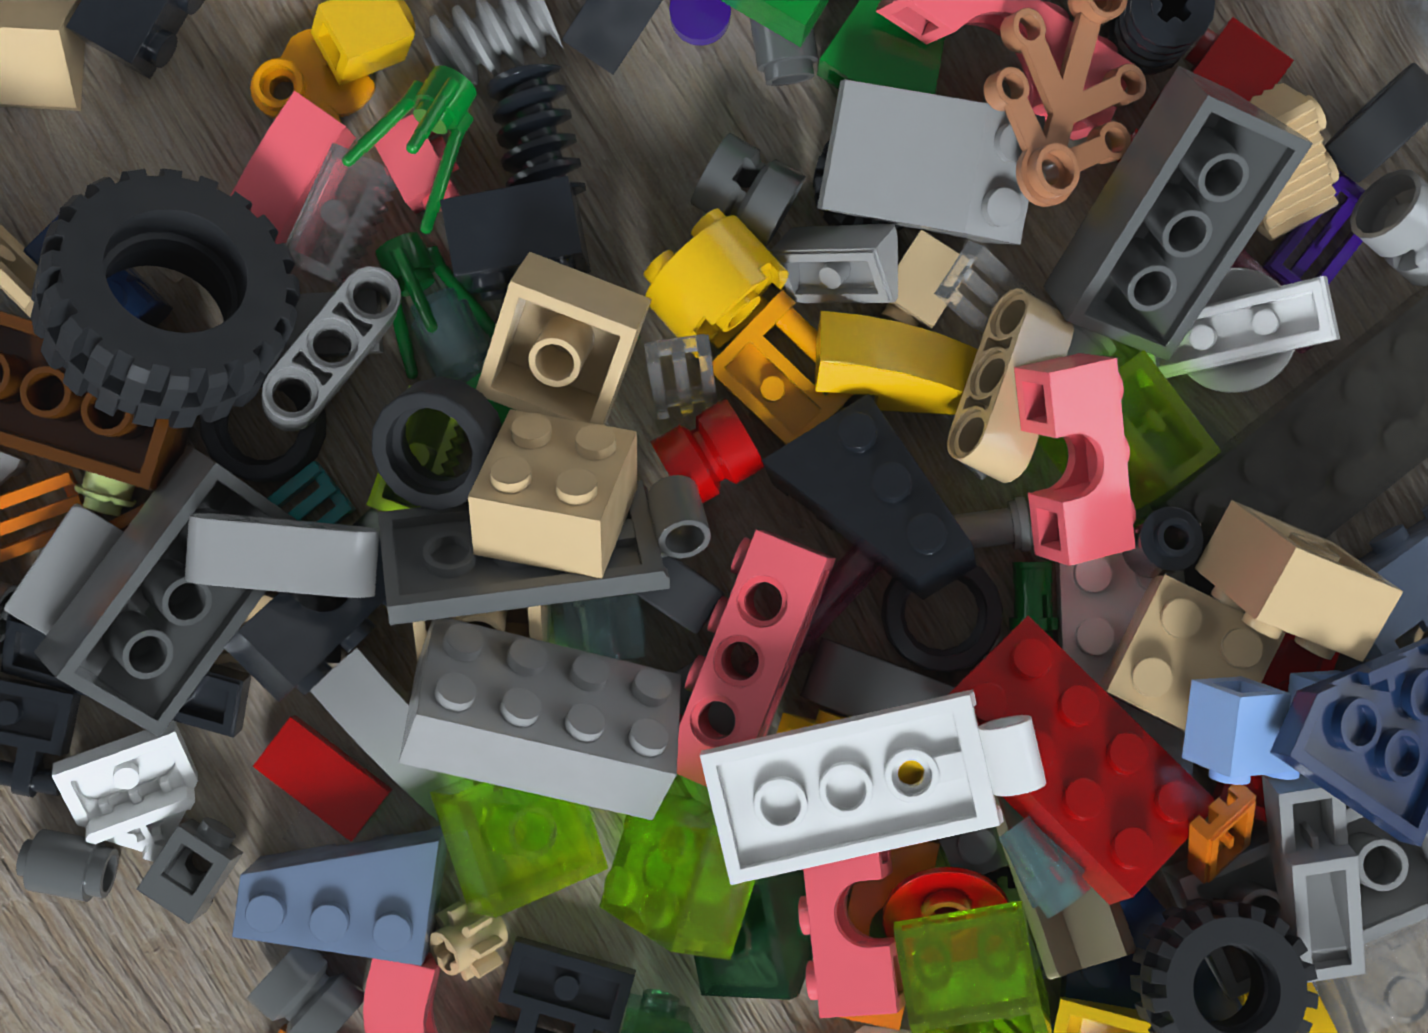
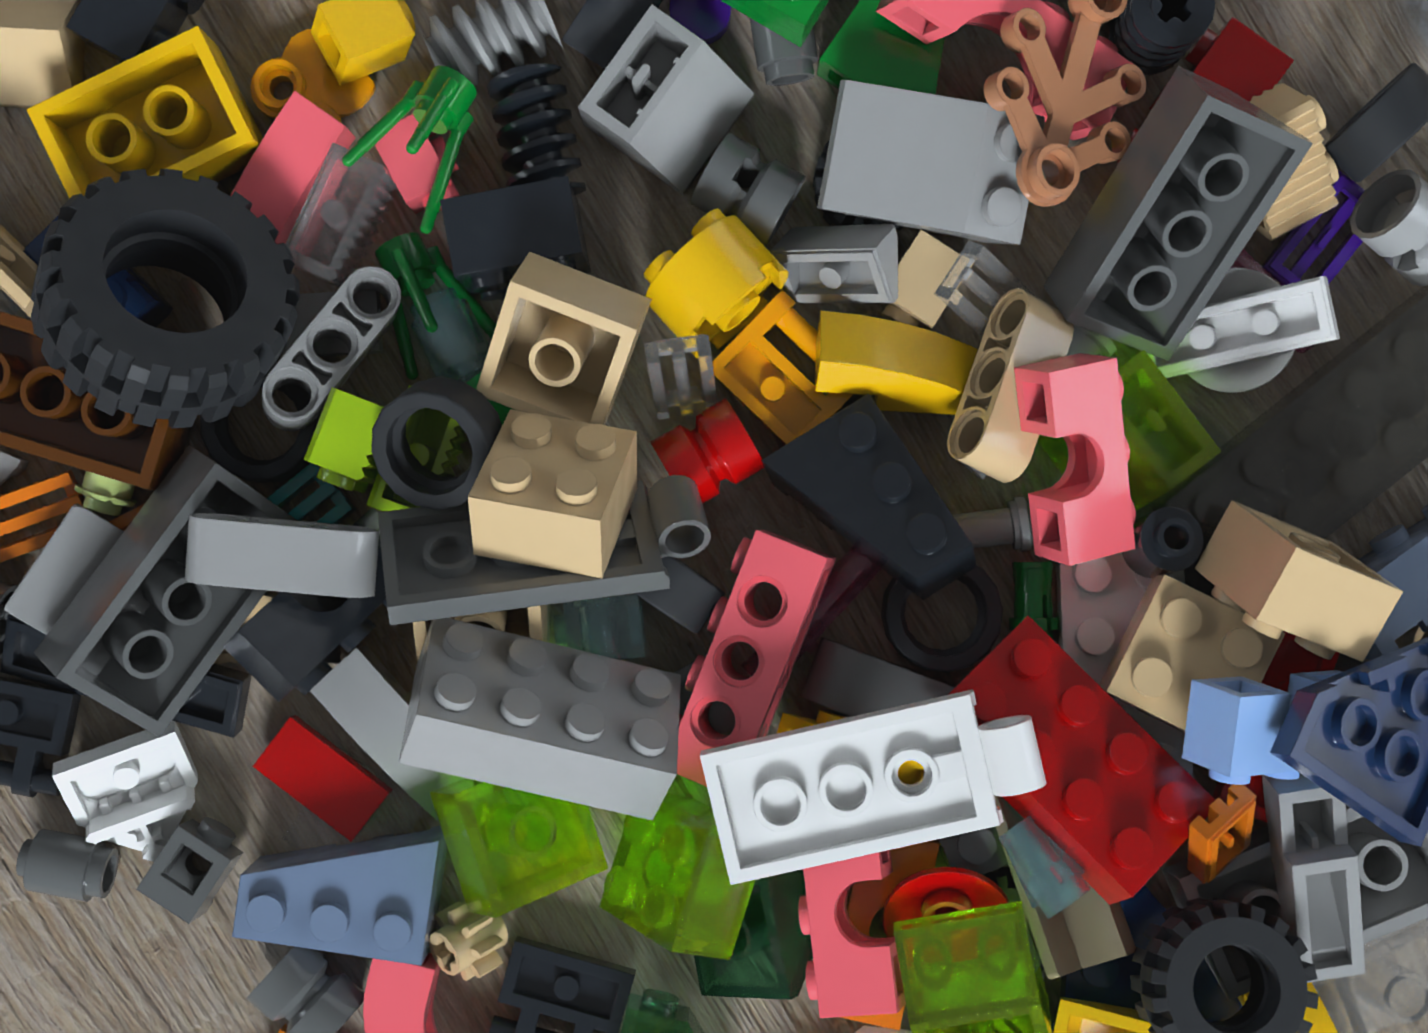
(151, 113): none -> yellow brick
(344, 441): none -> lime brick
(665, 100): none -> light grey slope

